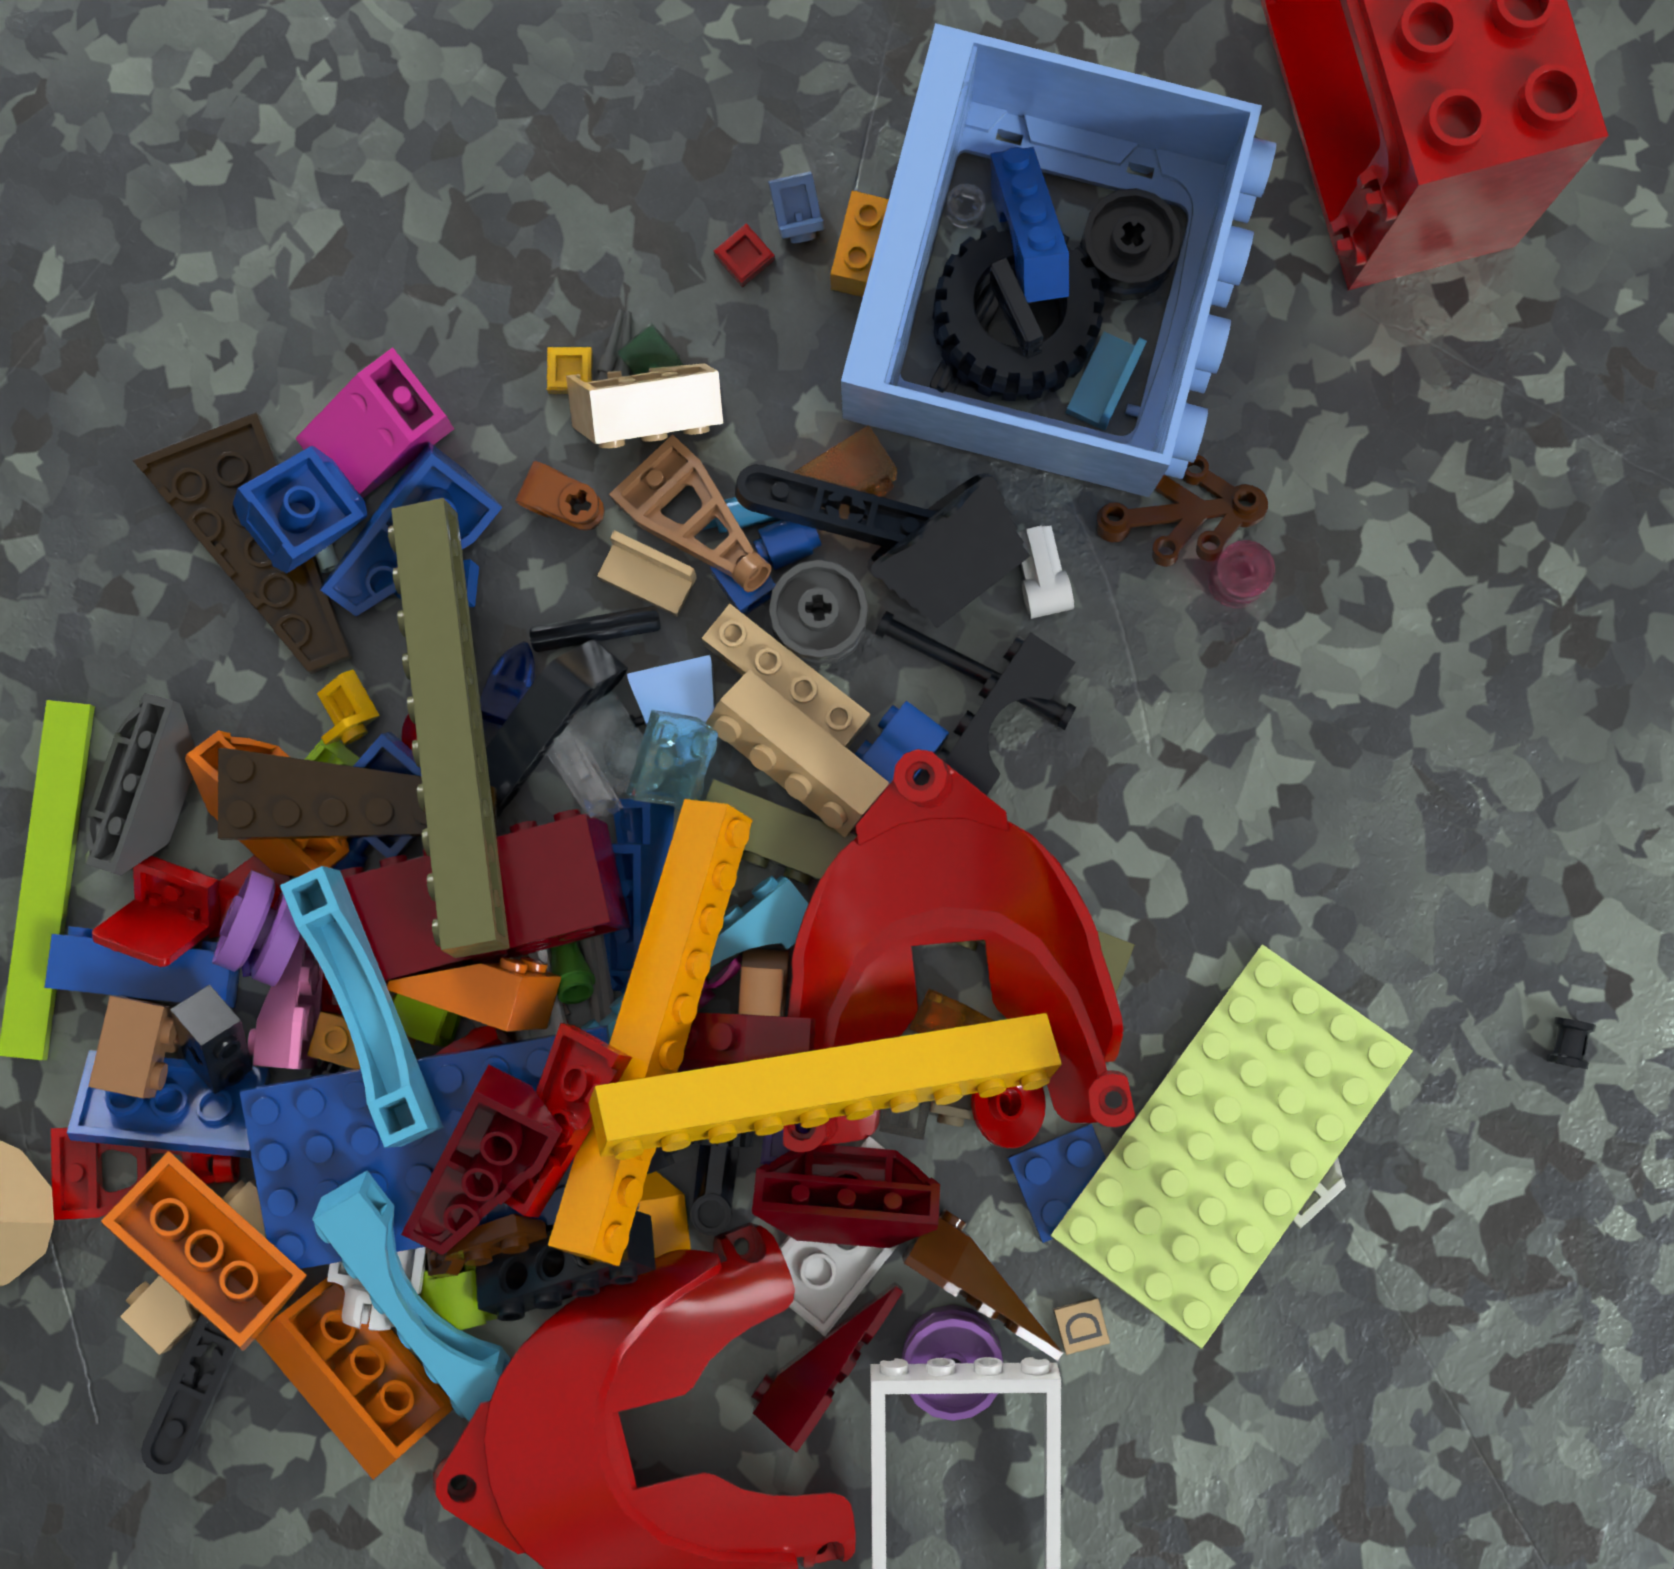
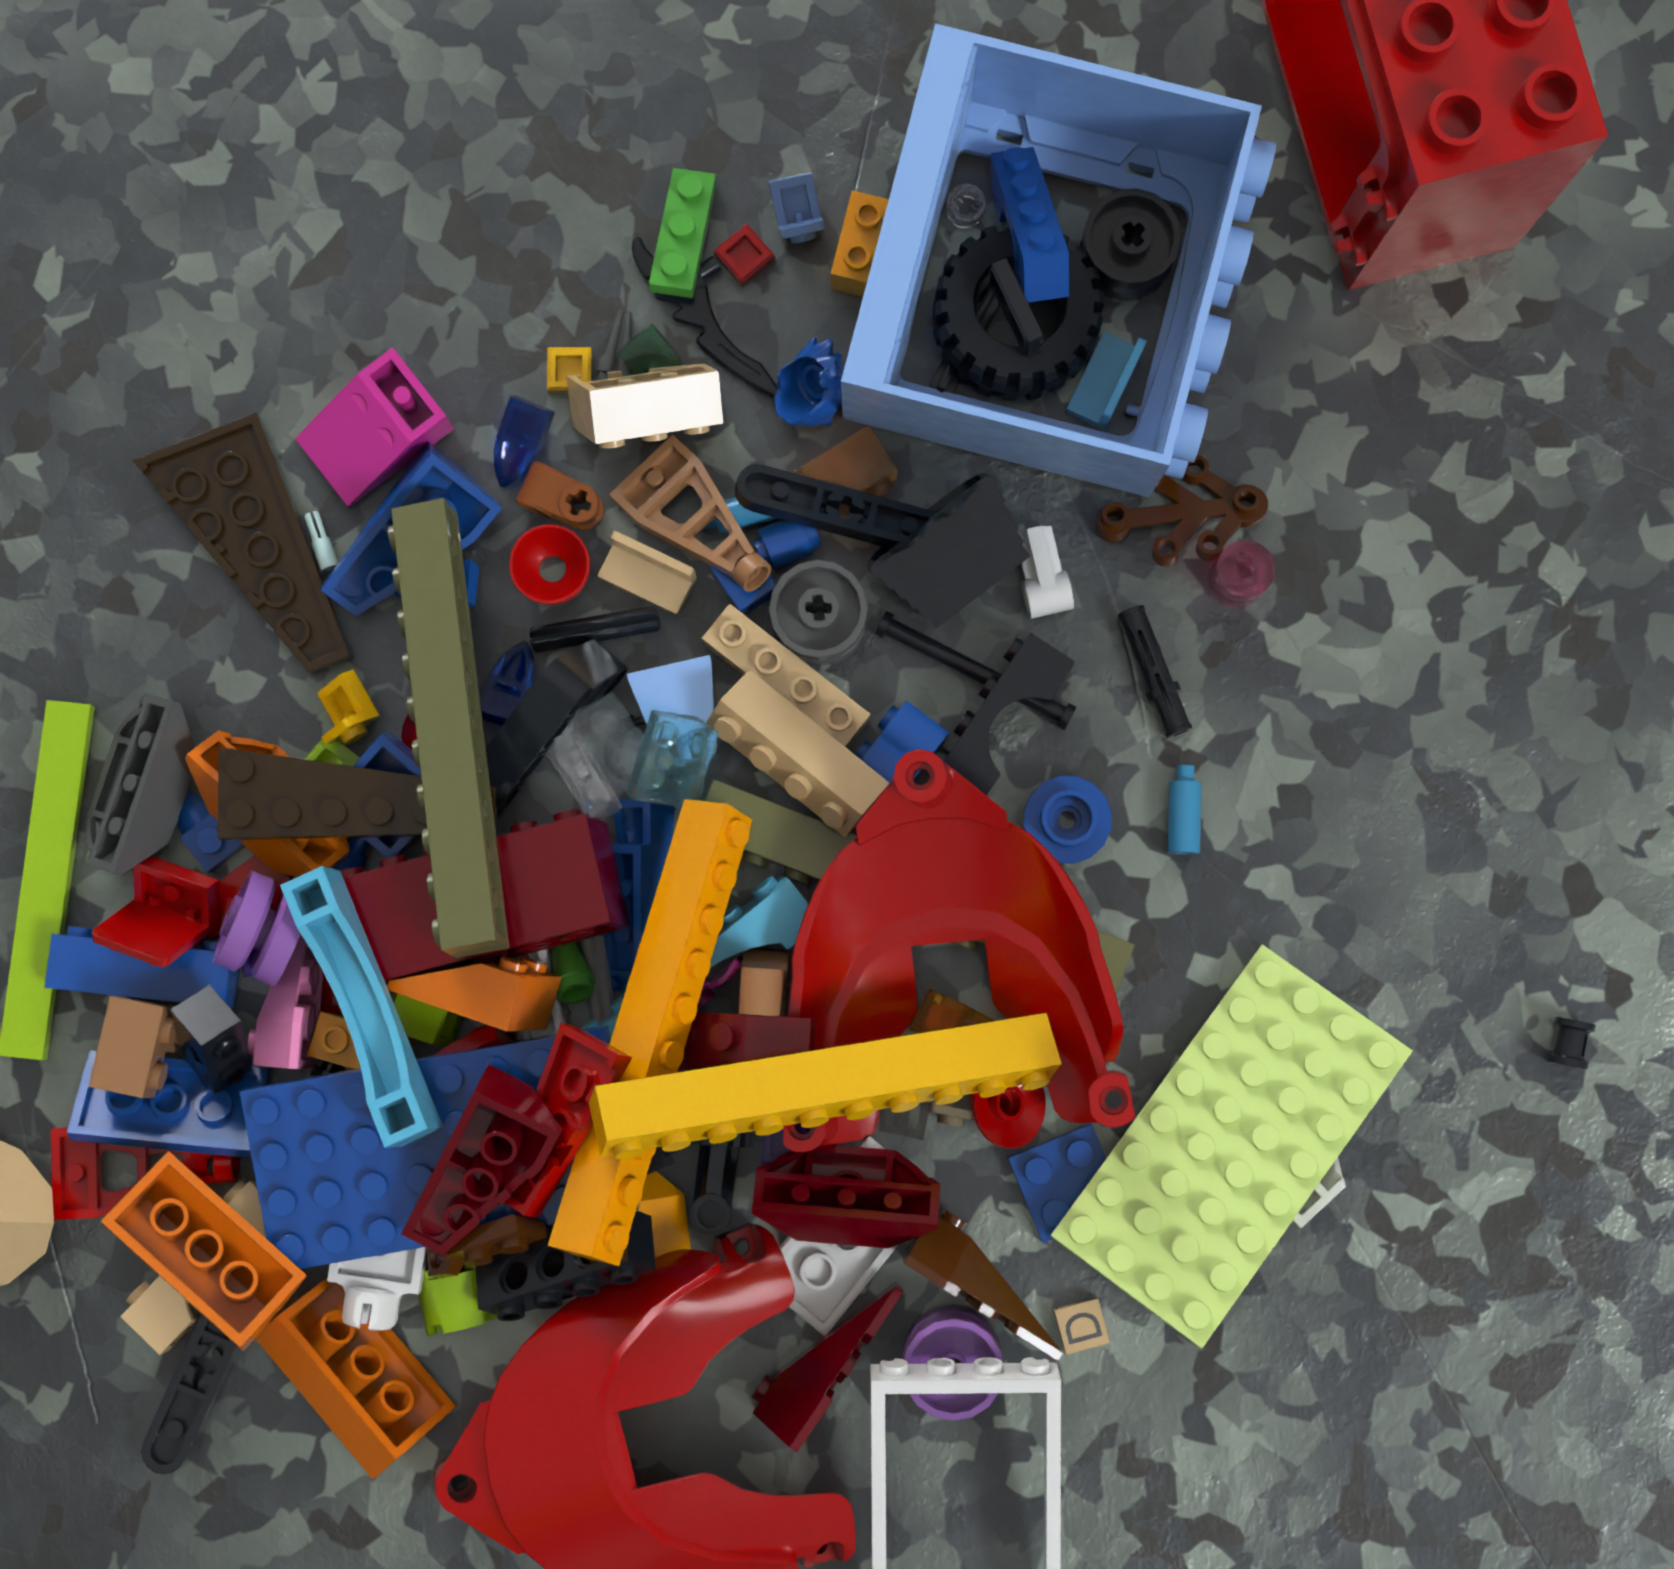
(200, 834): none -> blue plate
(299, 508): blue slope -> none
(360, 1228): medium azure arch -> none
(520, 438): none -> clear blue plate
(536, 547): none -> red piece
(682, 233): none -> bright green plate
(698, 313): none -> black piece
(810, 386): none -> blue hair
(1084, 803): none -> blue piece
(1175, 720): none -> black pin
(1184, 812): none -> dark azure cylinder

